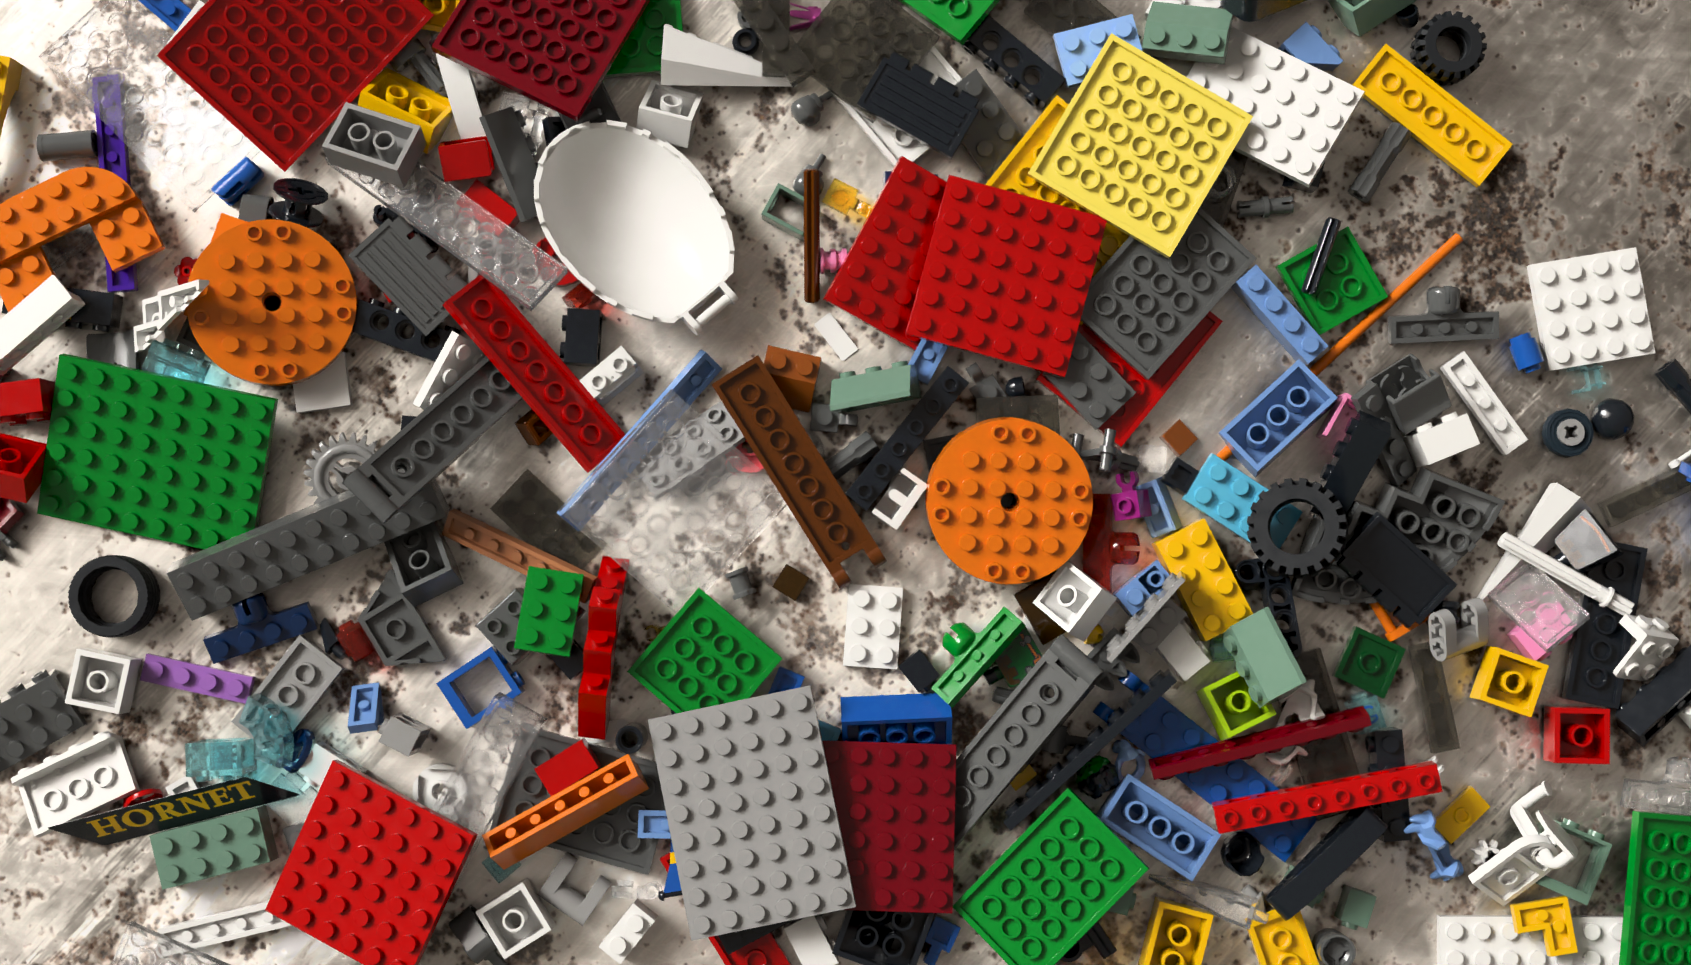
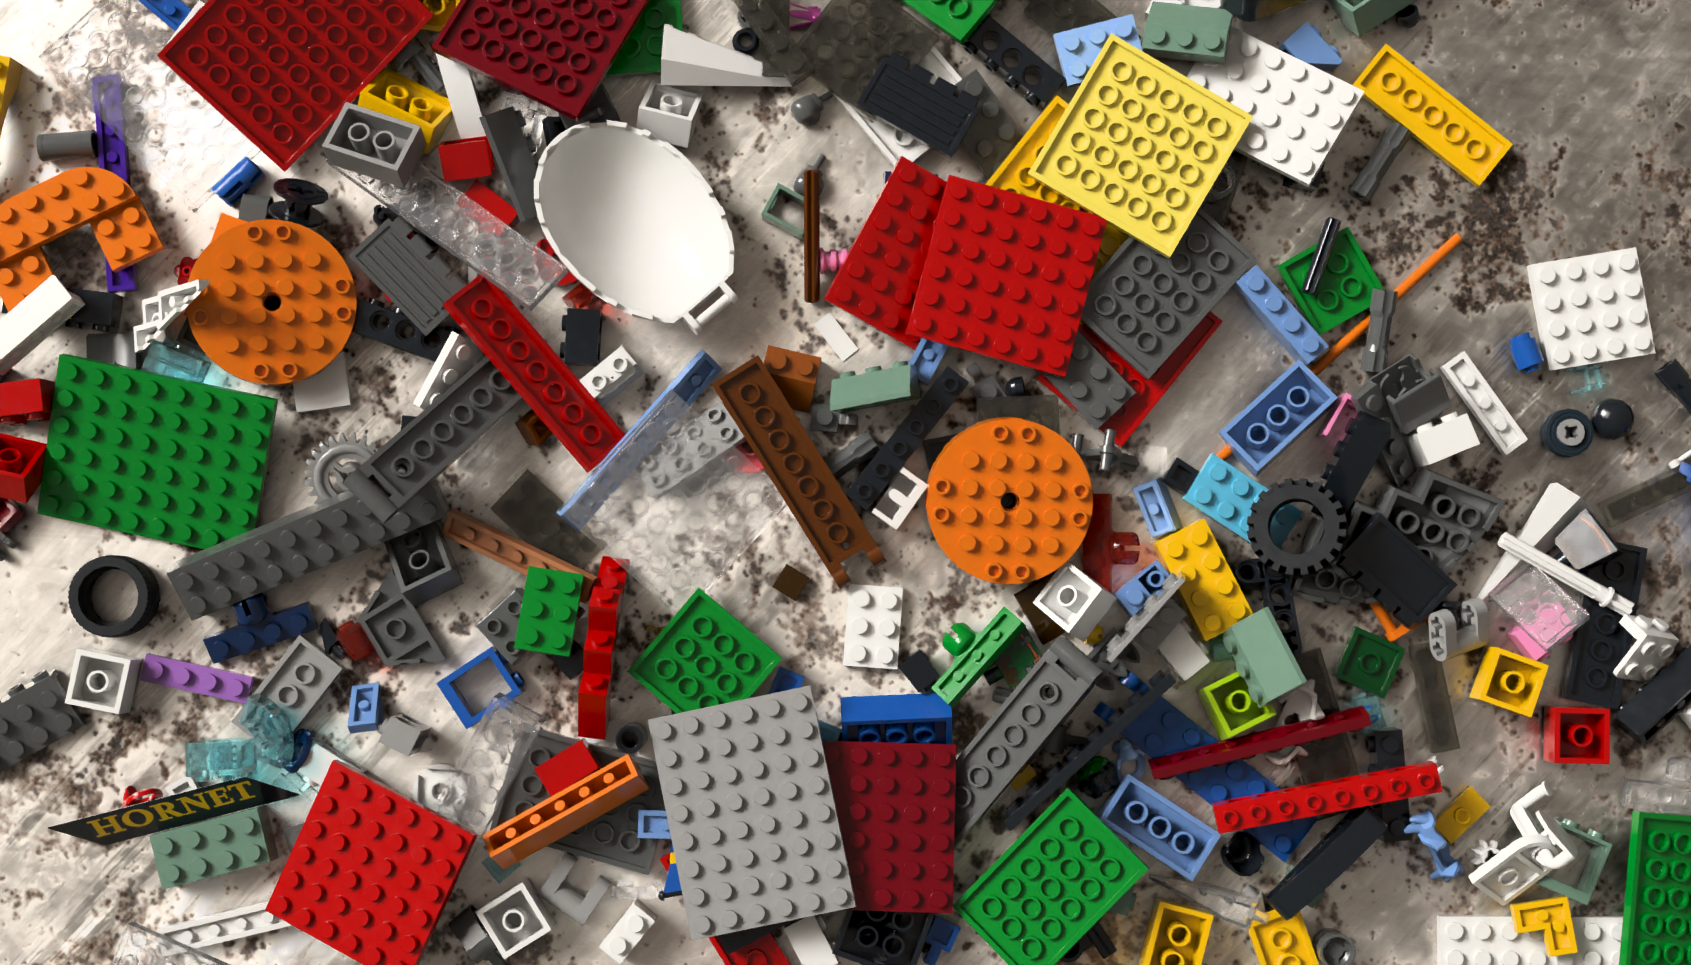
(76, 782): white bracket -> none
(740, 583): dark grey bush -> none
(843, 198): clear yellow plate -> none
(1131, 502): magenta brick -> none
(1178, 438): dark orange slope -> none
(1265, 207): dark grey pin -> none
(1355, 907): sand green brick -> none
(1376, 349): none -> dark grey axle
(1443, 321): dark grey plate -> none
(1463, 33): black tyre -> none

